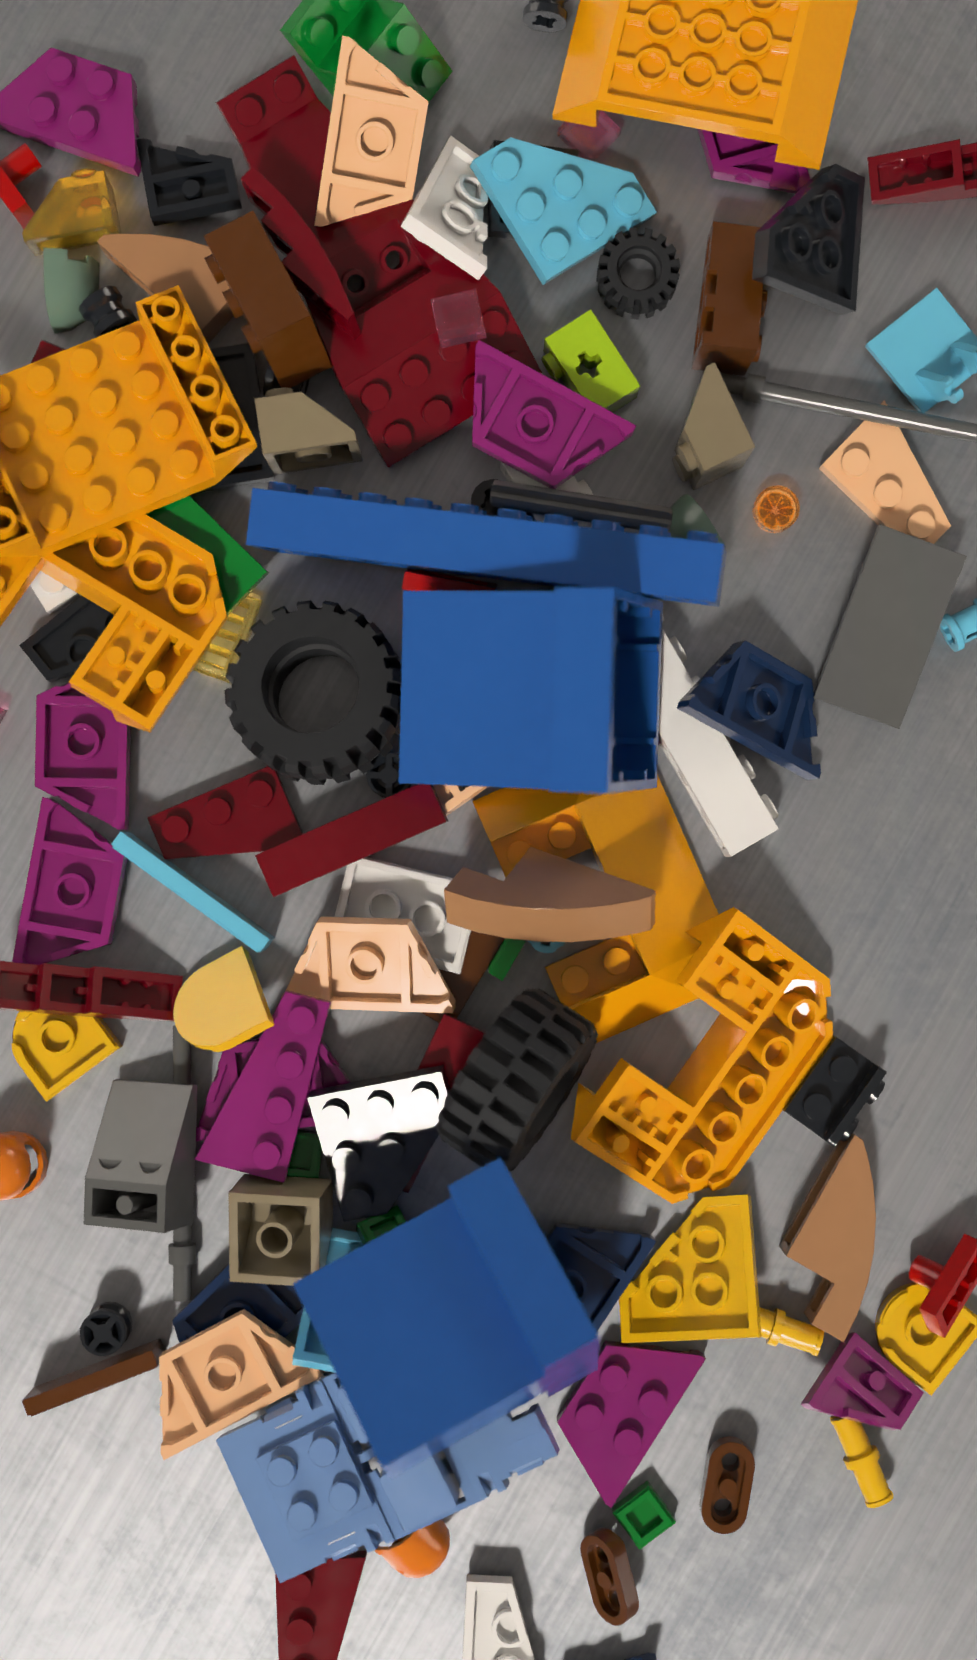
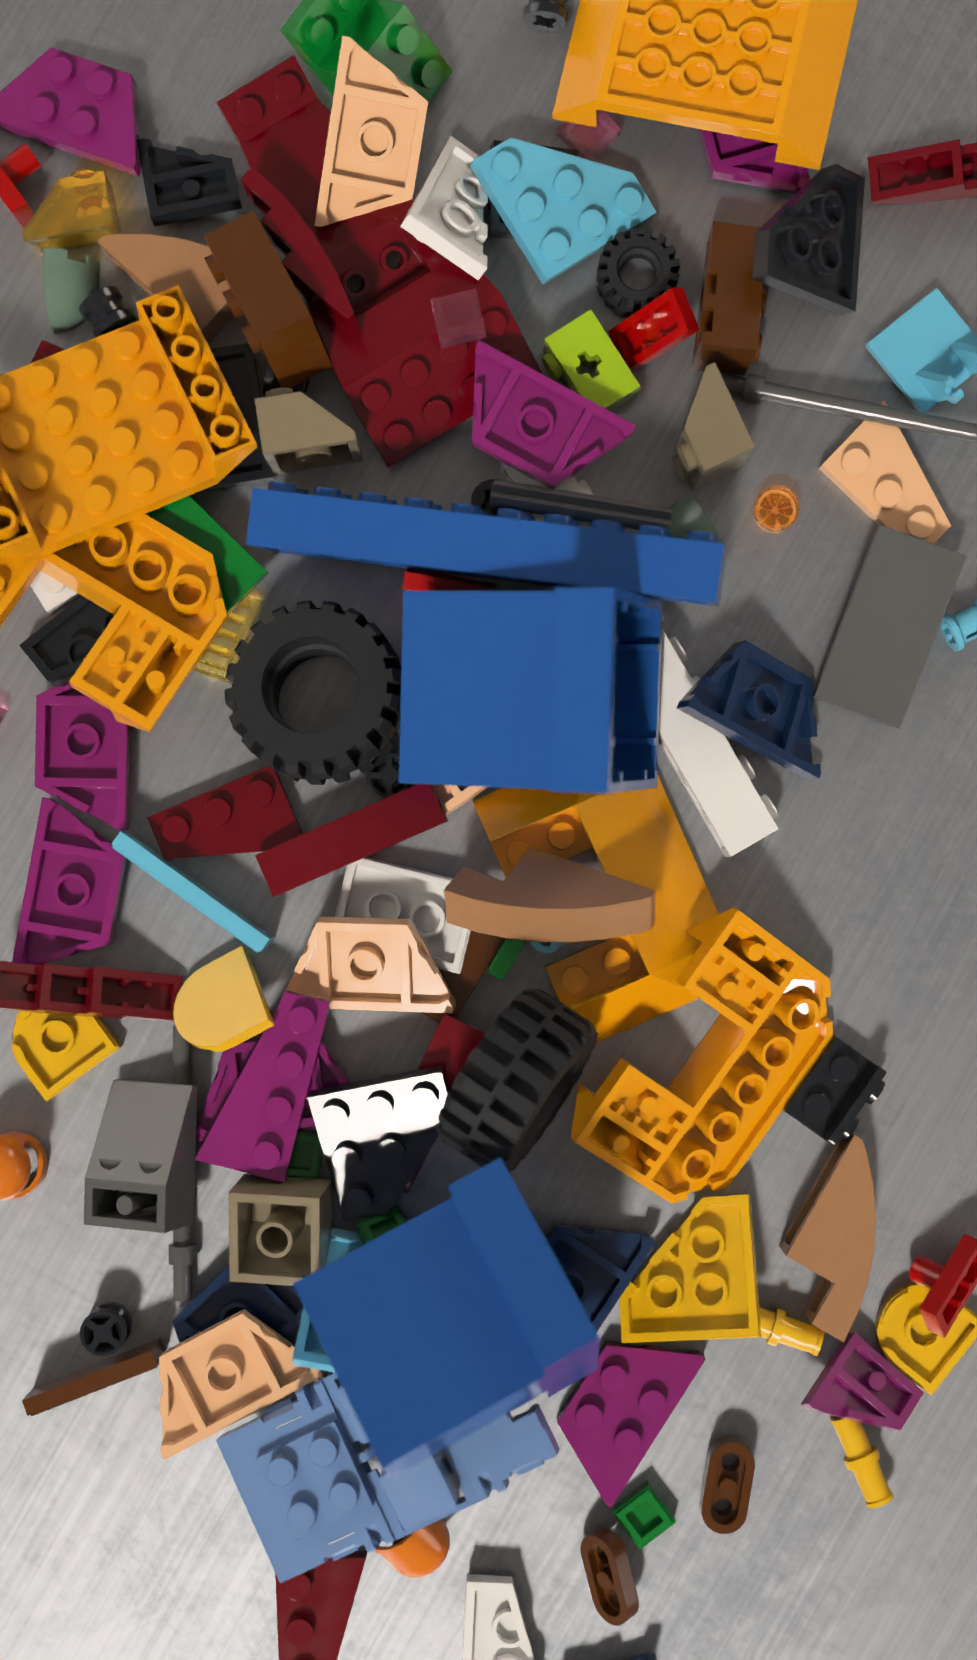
(654, 329): none -> red tile

